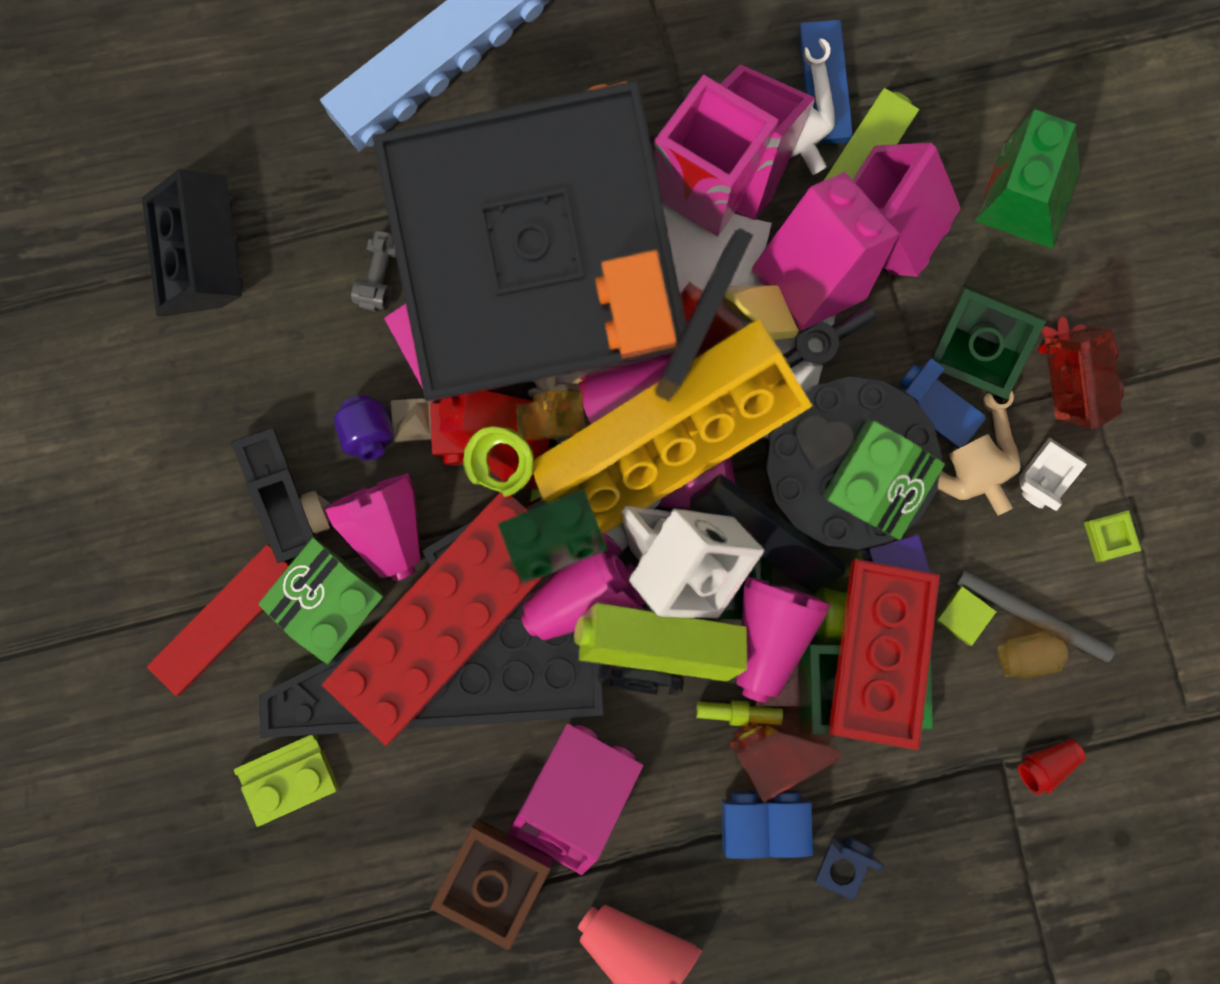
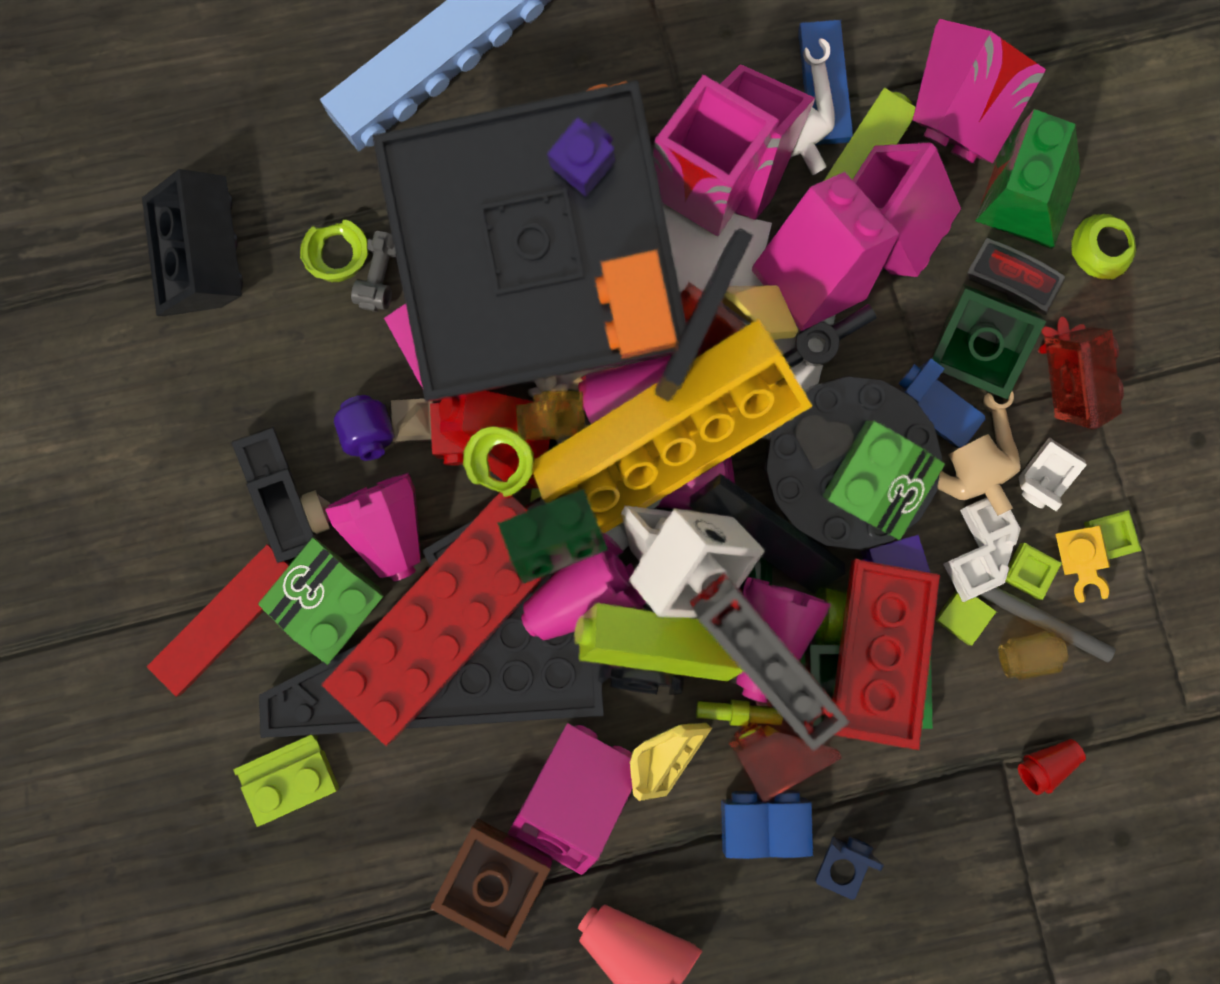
(314, 244): none -> lime piece
(583, 155): none -> dark purple brick
(663, 759): none -> light yellow slope
(768, 661): none -> dark grey piece
(973, 90): none -> dark pink slope
(987, 565): none -> white tile
(1017, 275): none -> slope
(1032, 571): none -> lime tile
(1084, 553): none -> yellow plate
(1088, 254): none -> lime piece

